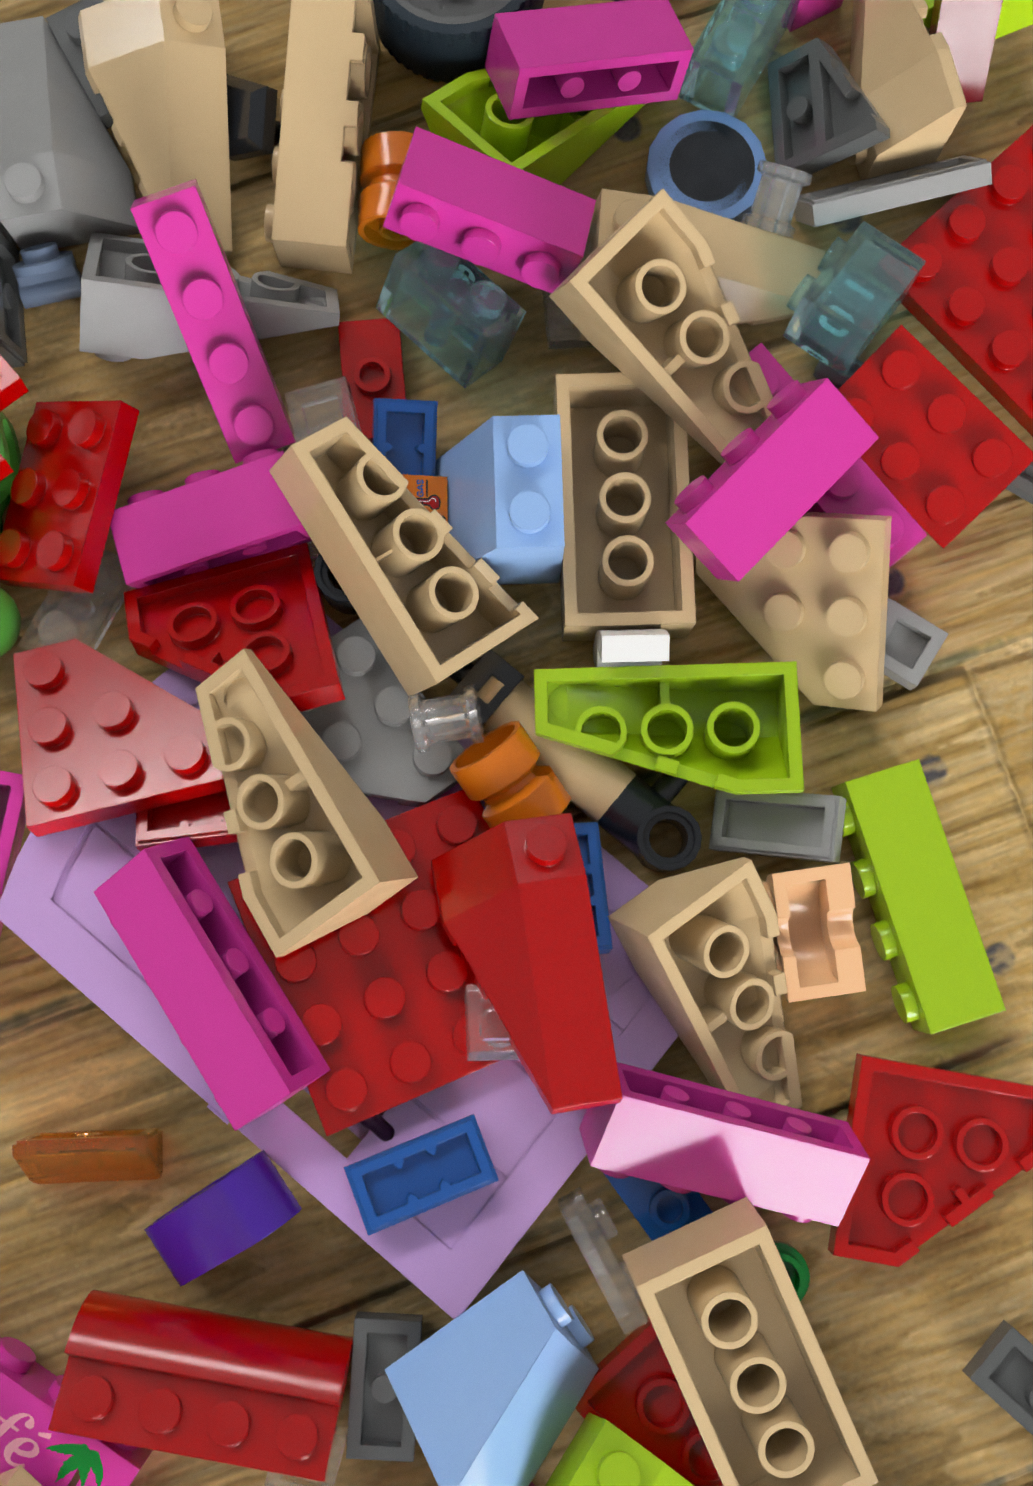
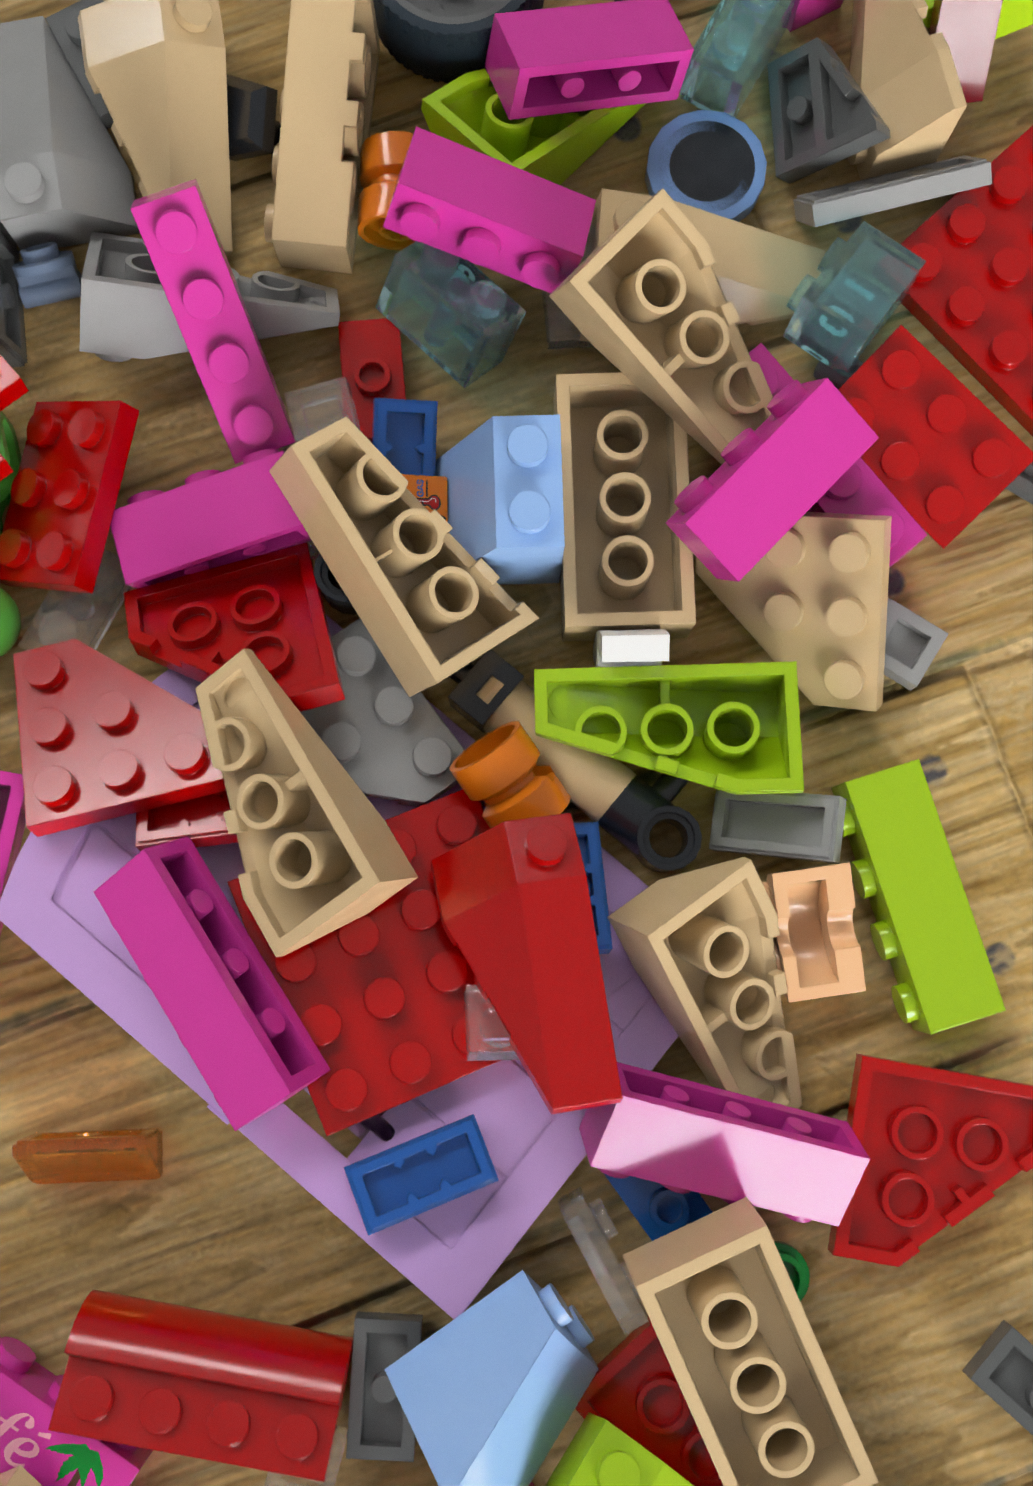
(223, 1219): dark purple beam -> none
(446, 718): clear bush -> none
(776, 198): clear bush -> none

